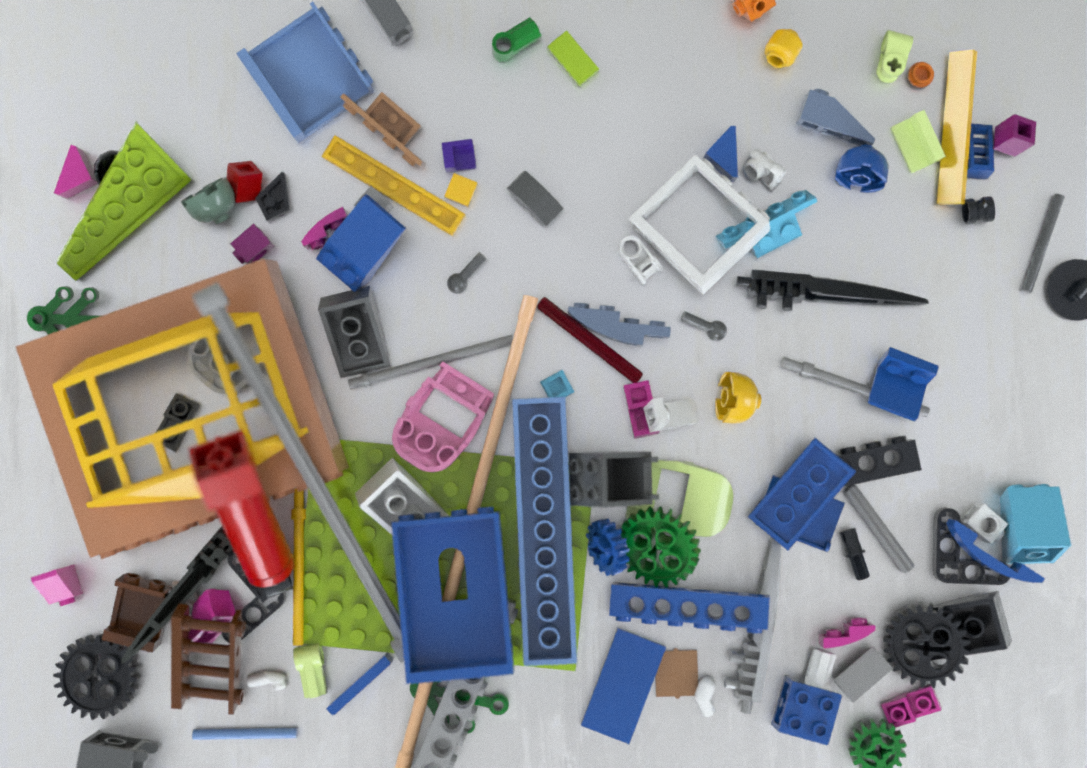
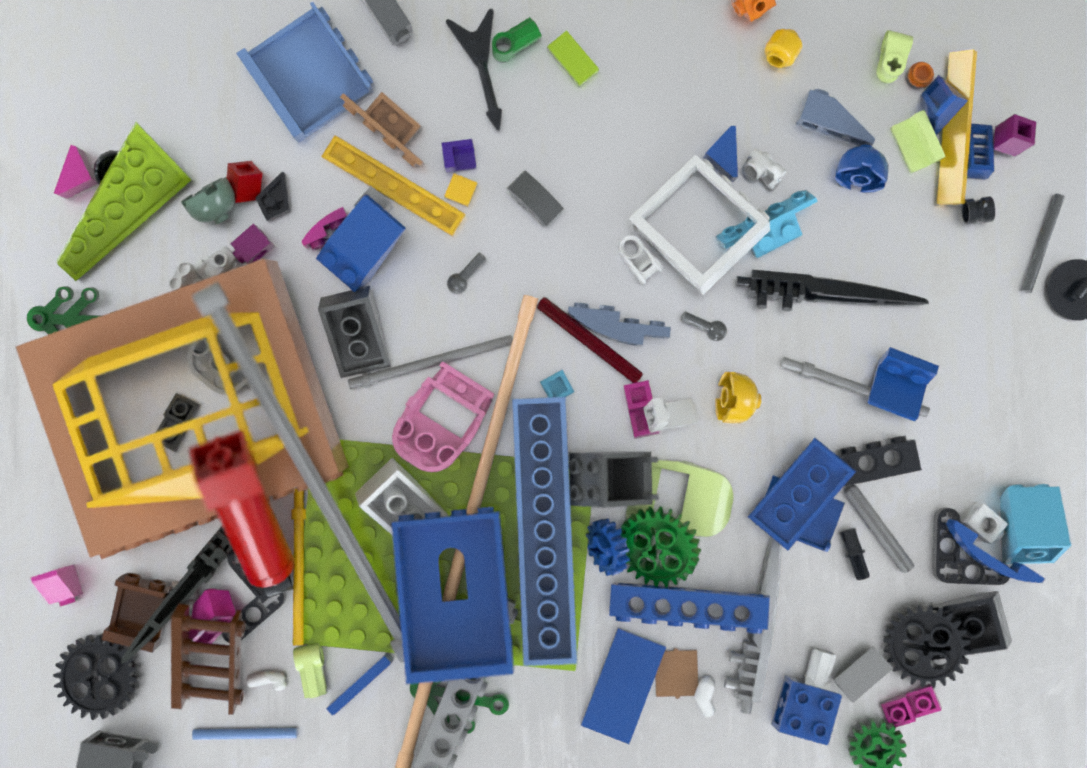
(184, 276): none -> white plate
(209, 267): none -> white plate
(477, 47): none -> black piece
(853, 632): dark pink slope -> none
(942, 103): none -> blue slope

